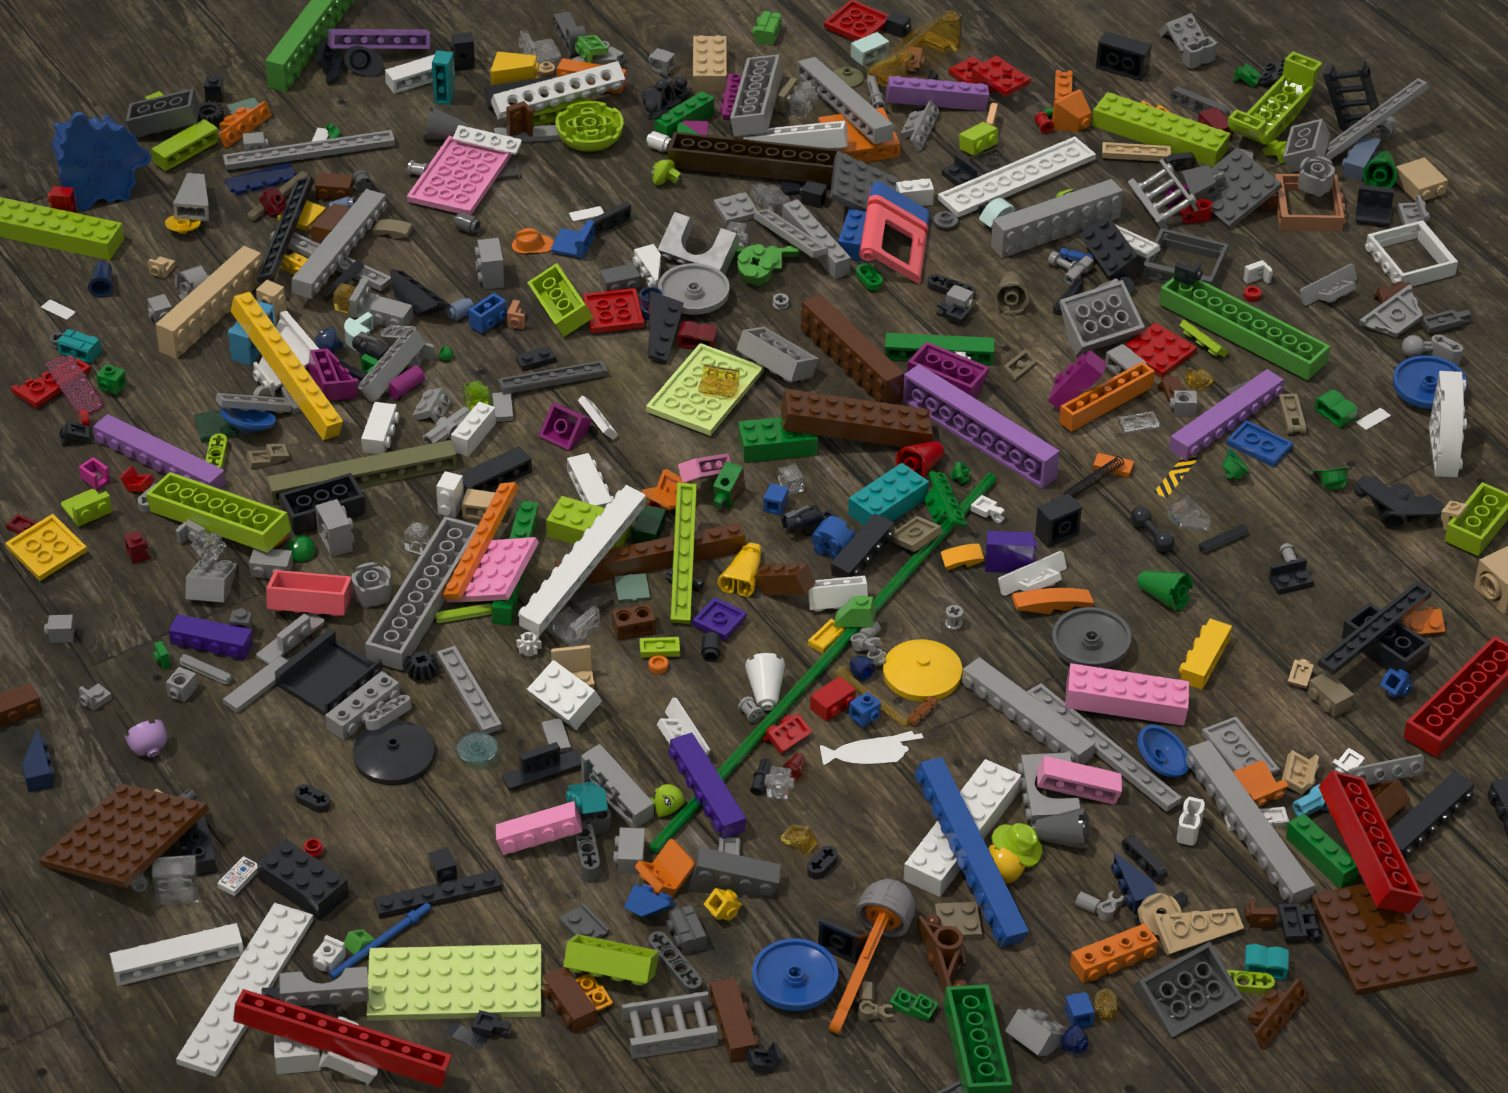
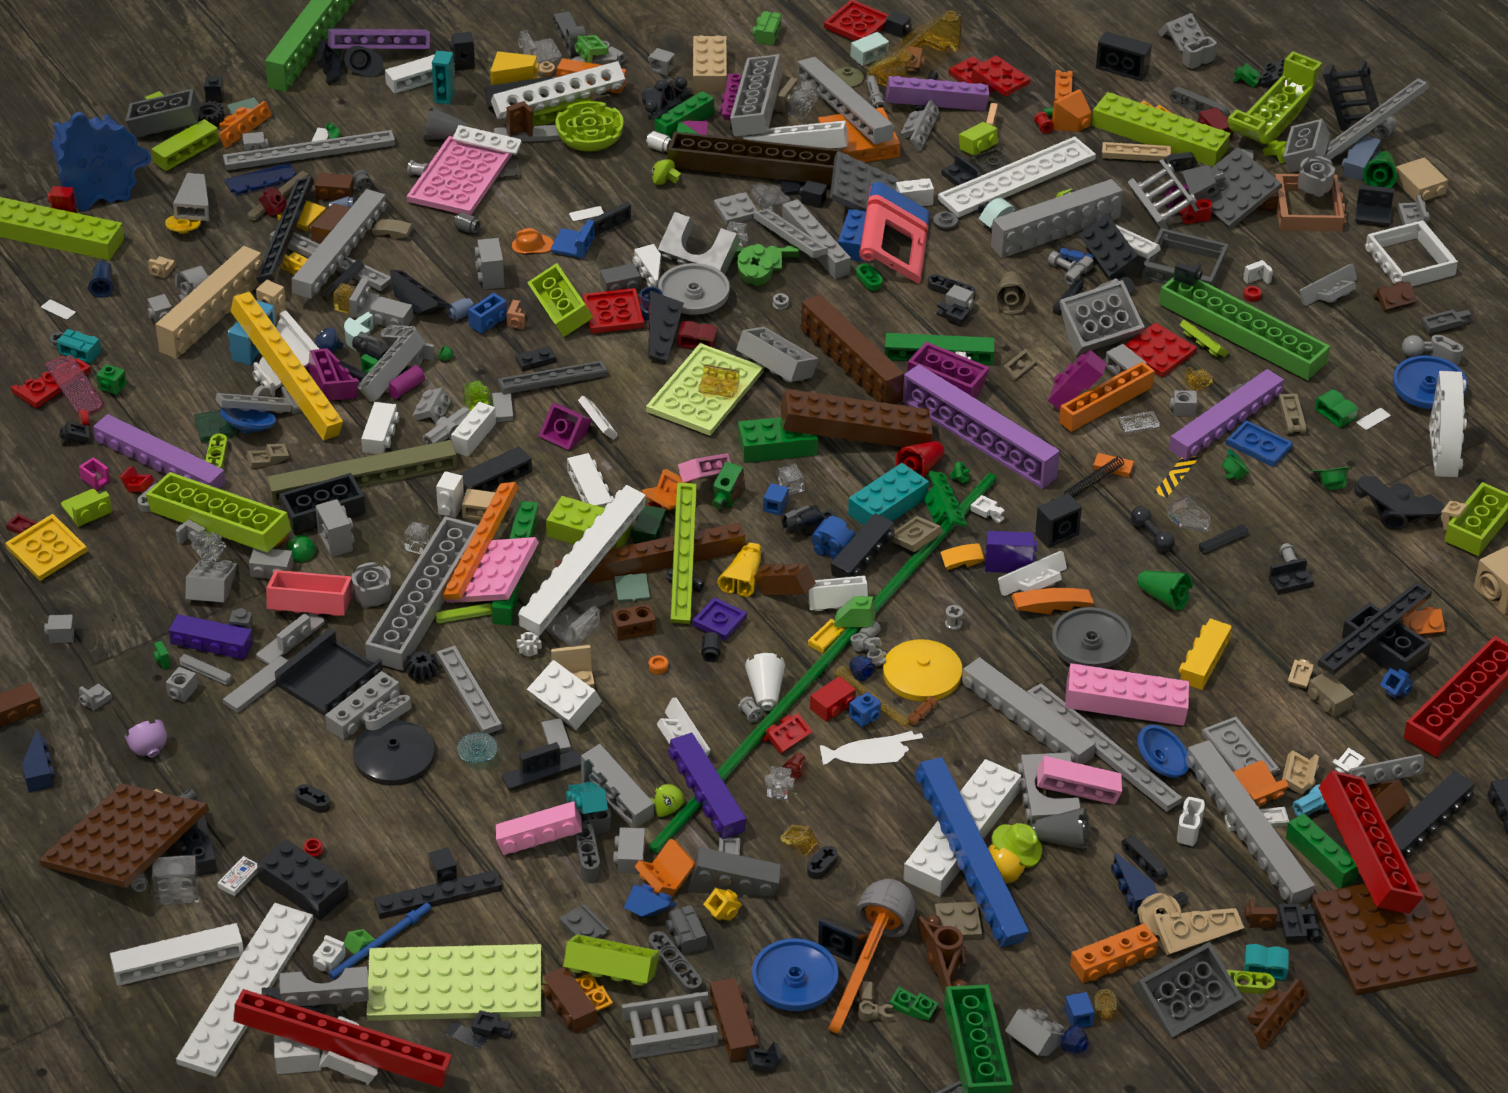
(136, 547): dark red brick -> none
(659, 646): lime plate -> none
(759, 777): black axle -> none
(1093, 905): light grey bar -> none
(1170, 384): reddish brown bracket -> none
(1395, 314): light grey wing -> none

